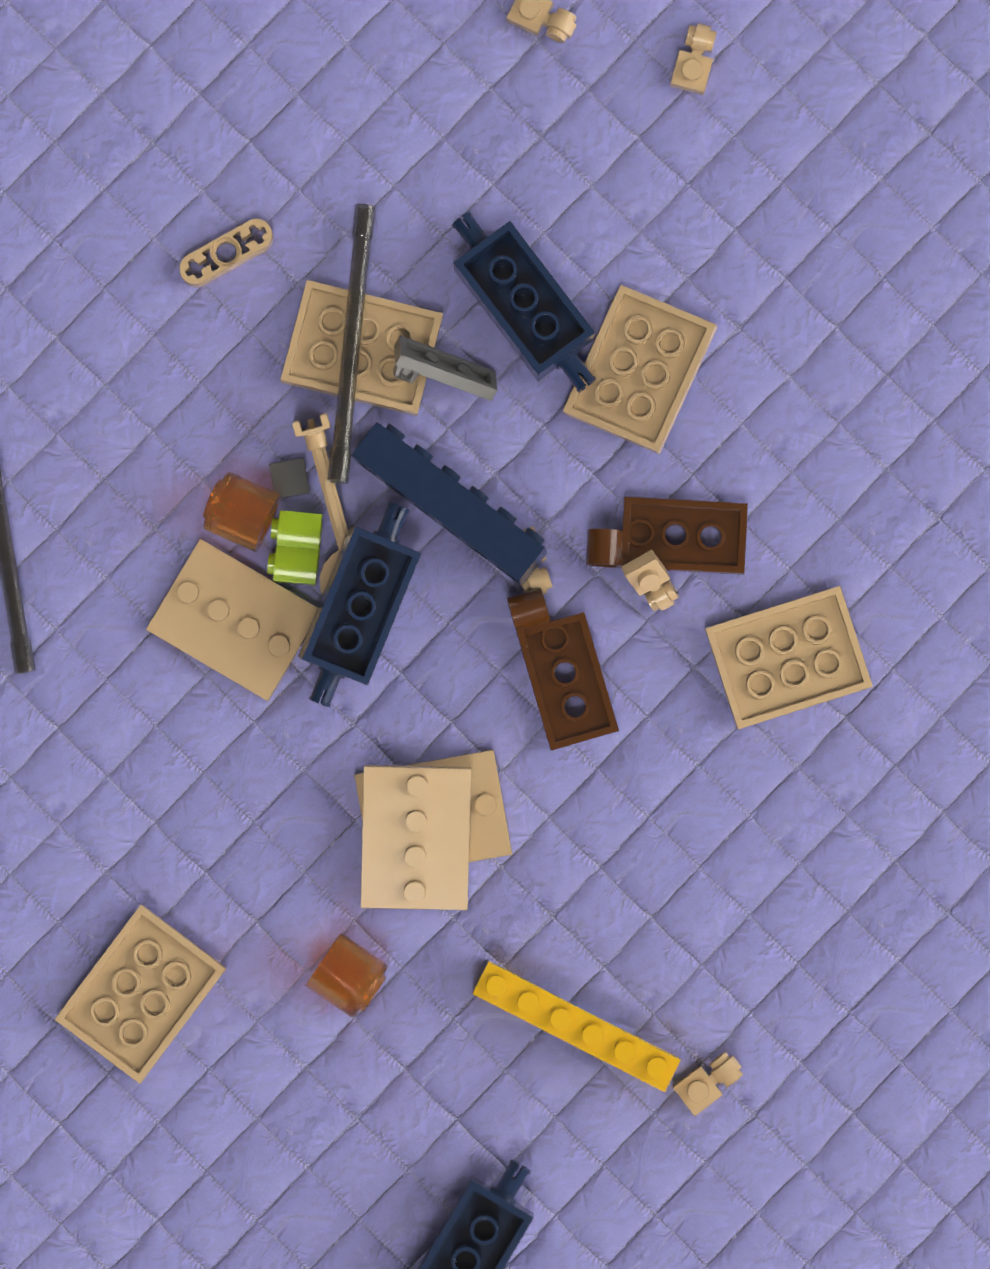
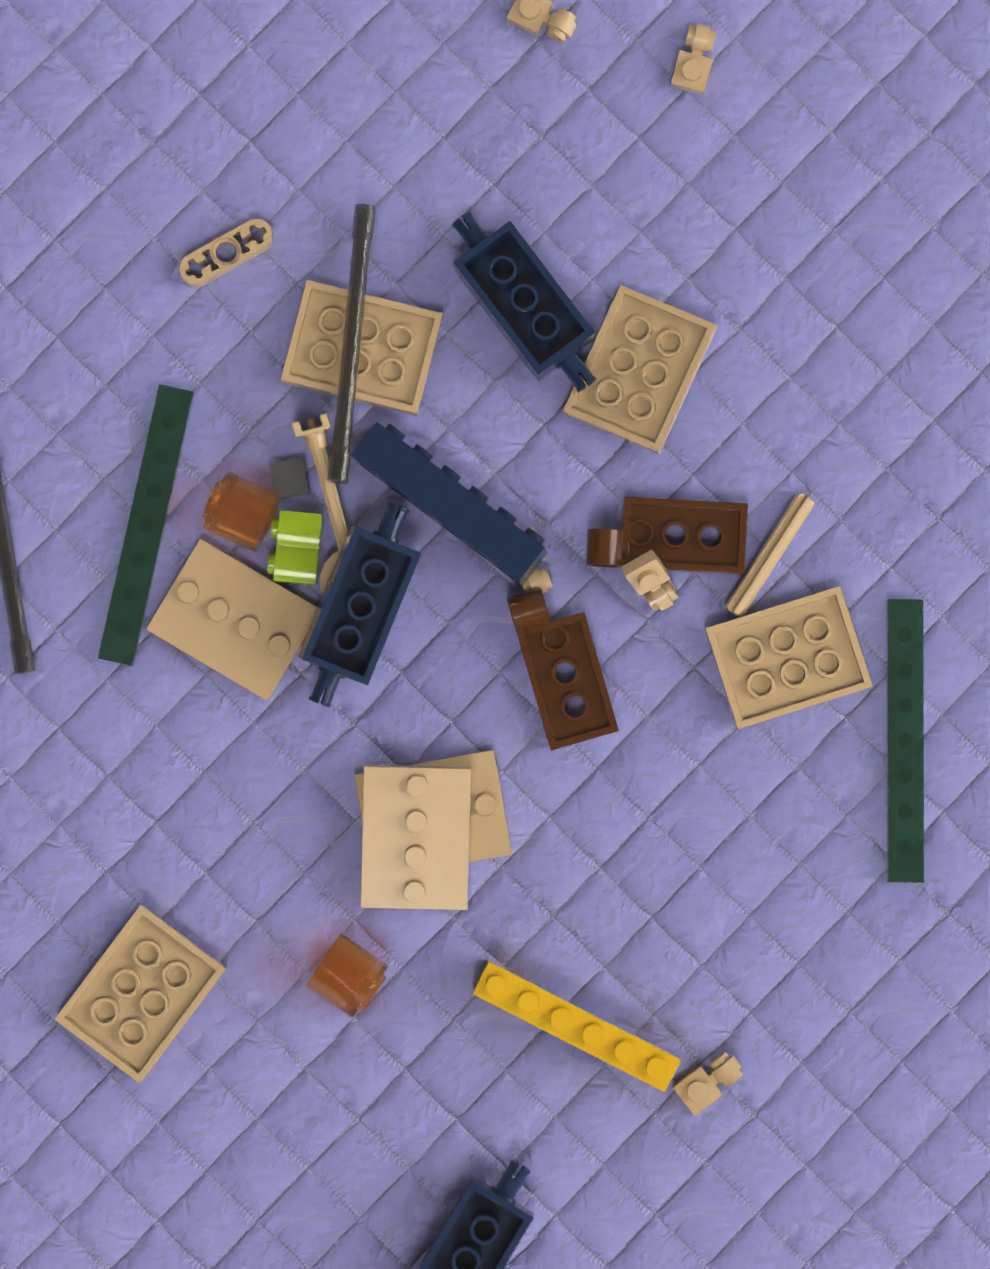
(146, 525): none -> clear green tile
(420, 359): dark grey hinge -> none
(769, 555): none -> tan axle
(905, 741): none -> clear green tile

